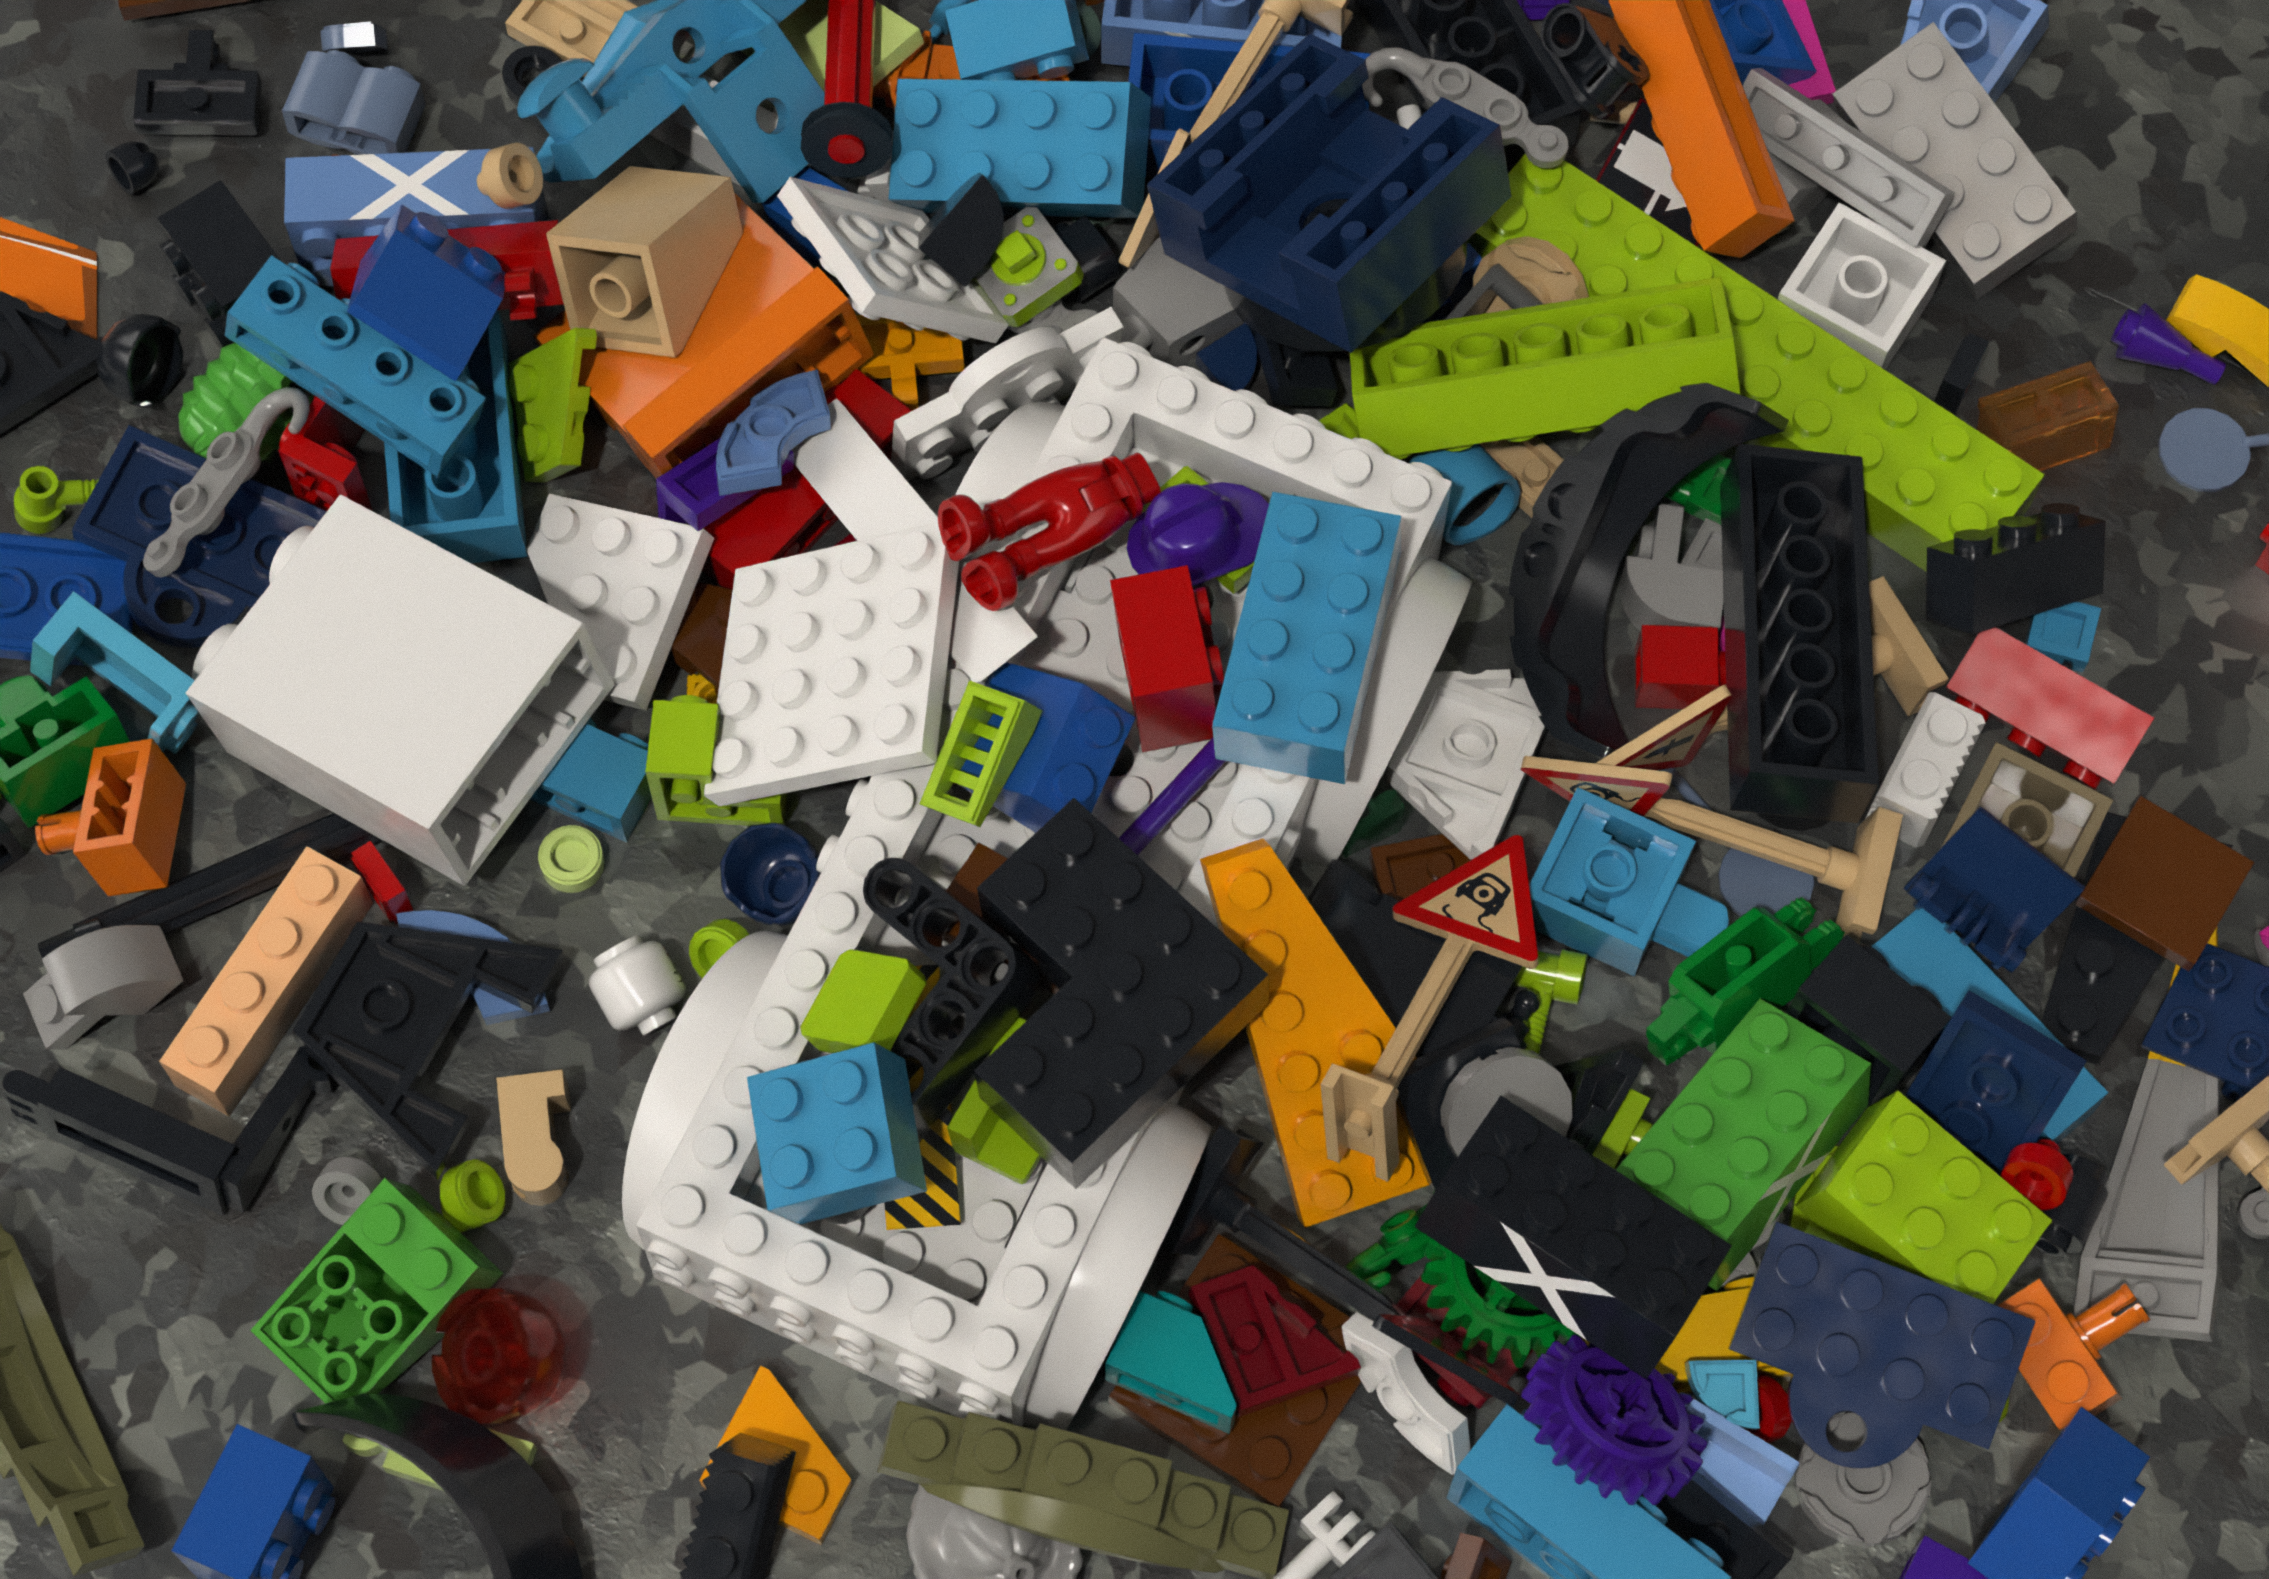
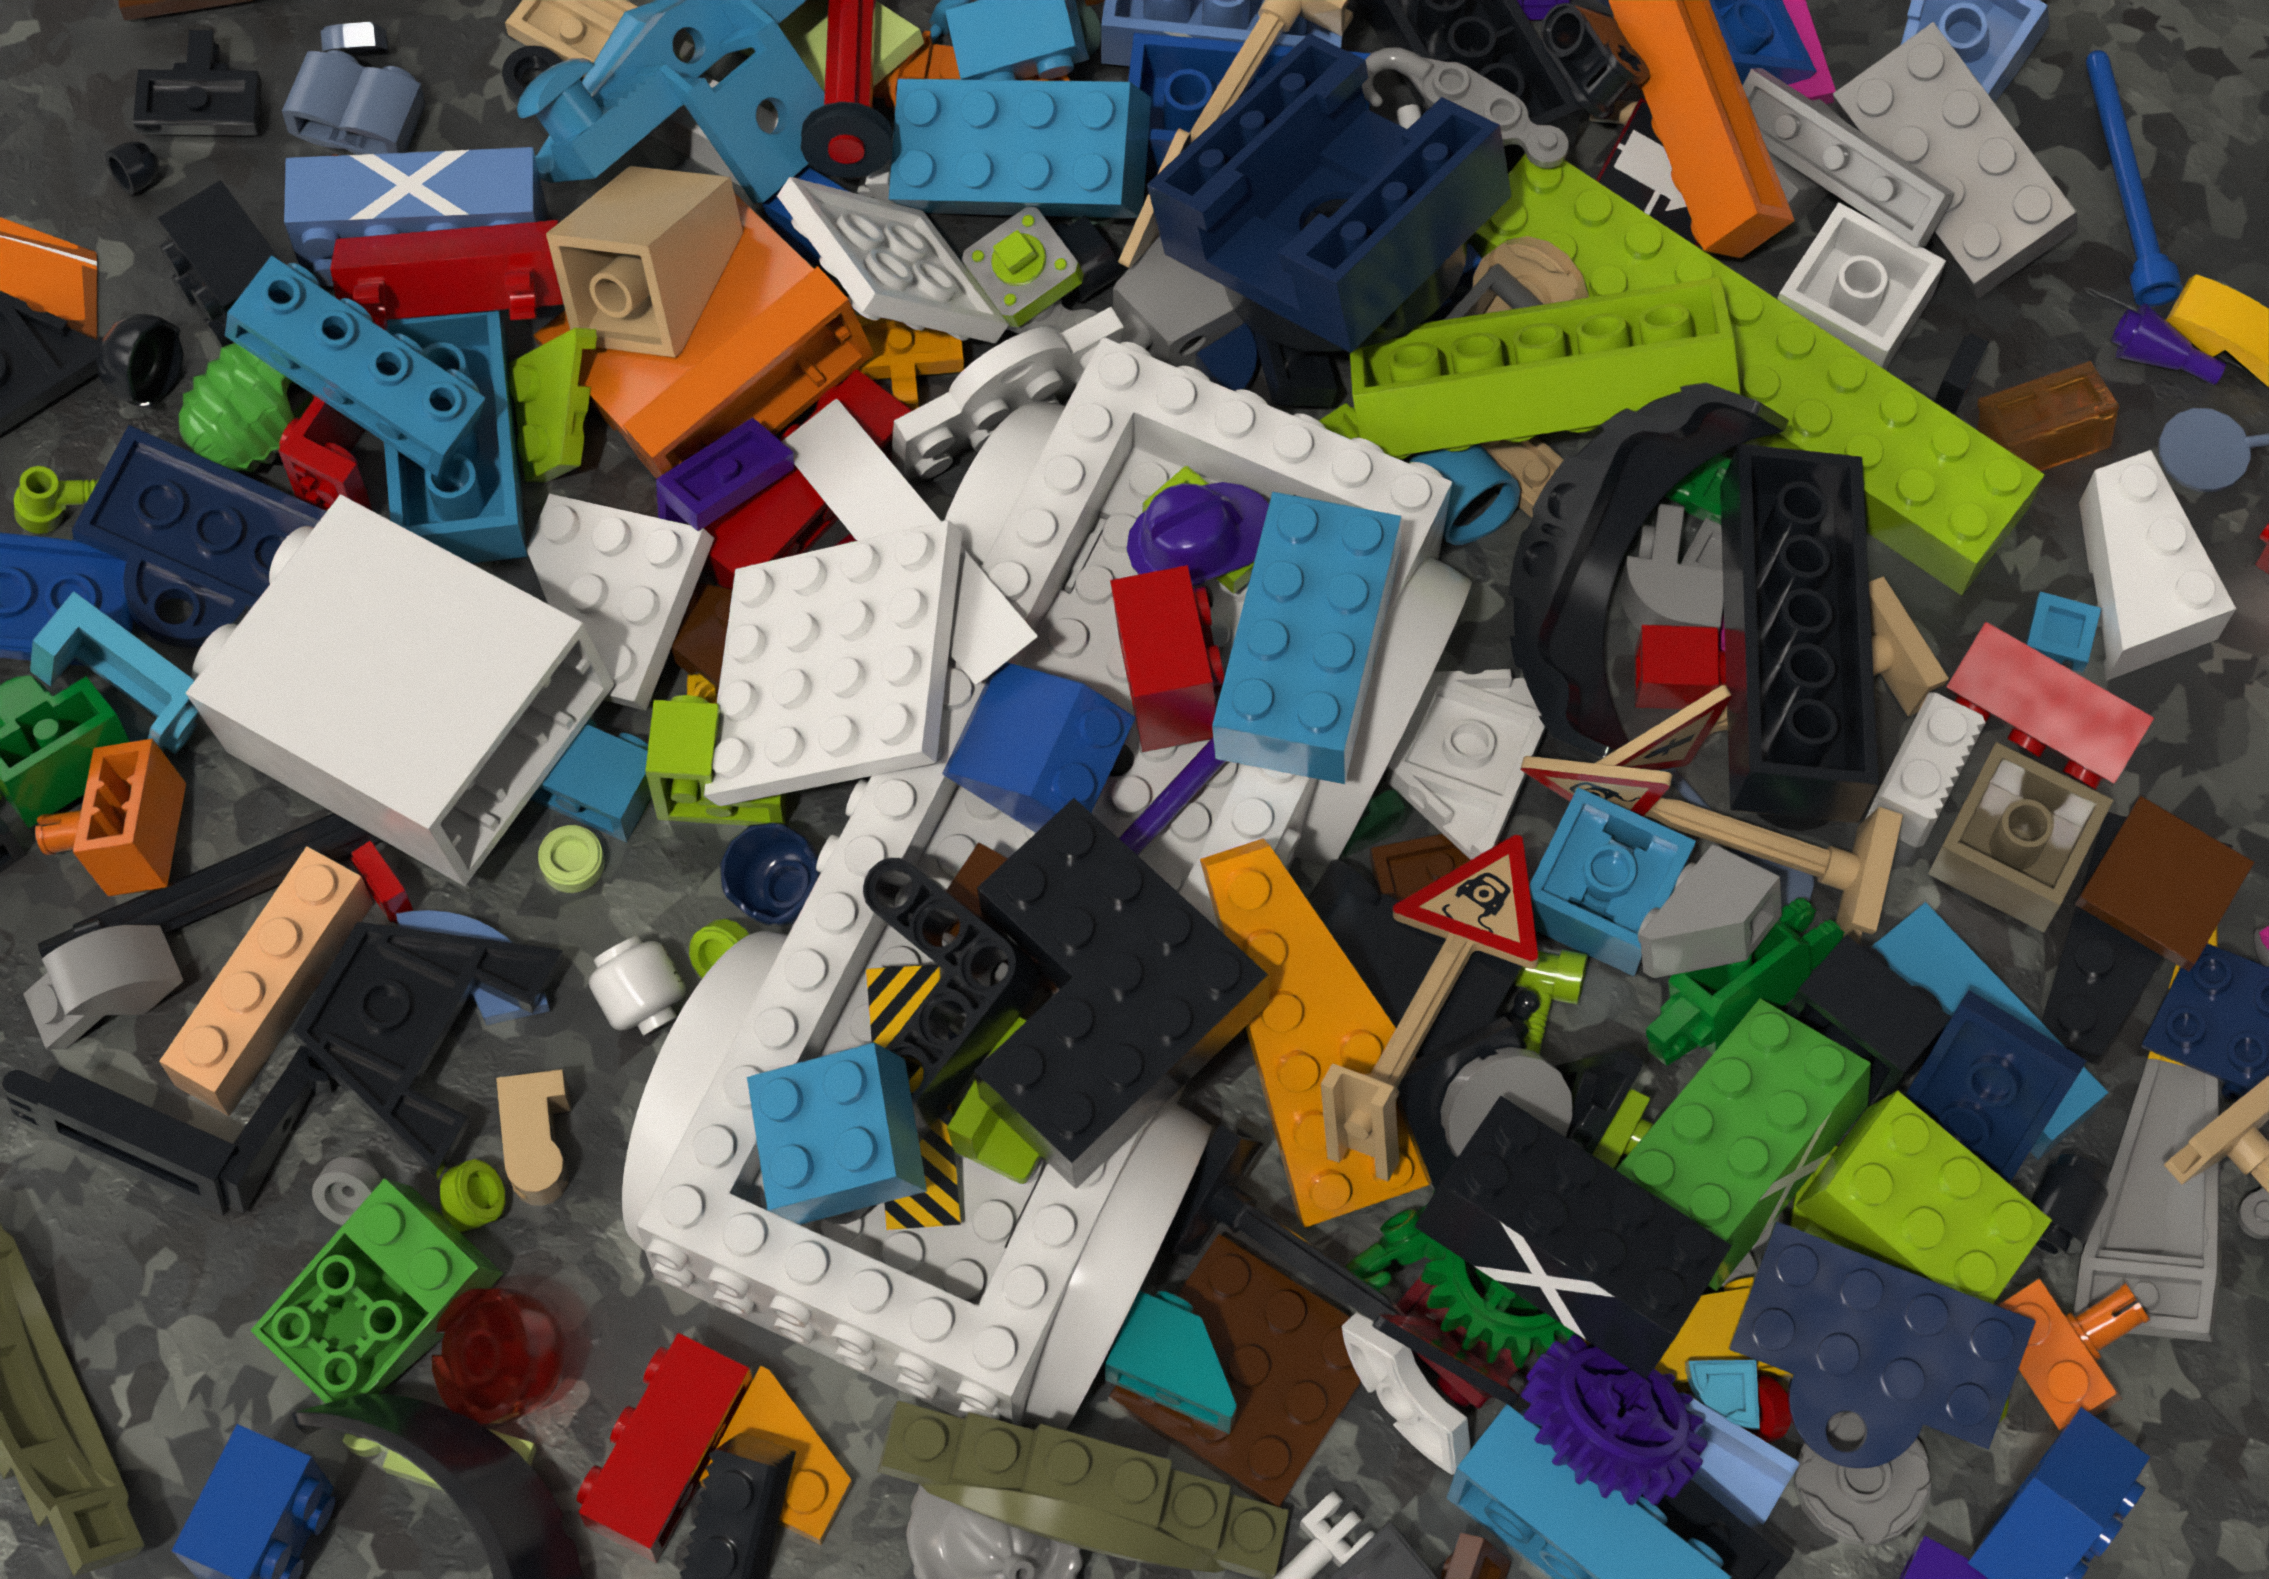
(229, 463): light grey piece -> none
(427, 291): blue slope -> none
(511, 176): tan tile -> none
(663, 1446): none -> red brick
(767, 430): medium blue tile -> none
(863, 1002): lime piece -> none
(965, 230): black brick -> none
(967, 726): lime slope -> none
(1078, 502): red piece -> none
(1265, 1341): dark red wing -> none
(1712, 916): none -> light grey slope
(1993, 889): dark blue hinge -> none
(2015, 568): black brick -> none
(2039, 1173): red tile -> none
(2147, 568): none -> white wedge
(2153, 276): none -> blue piece

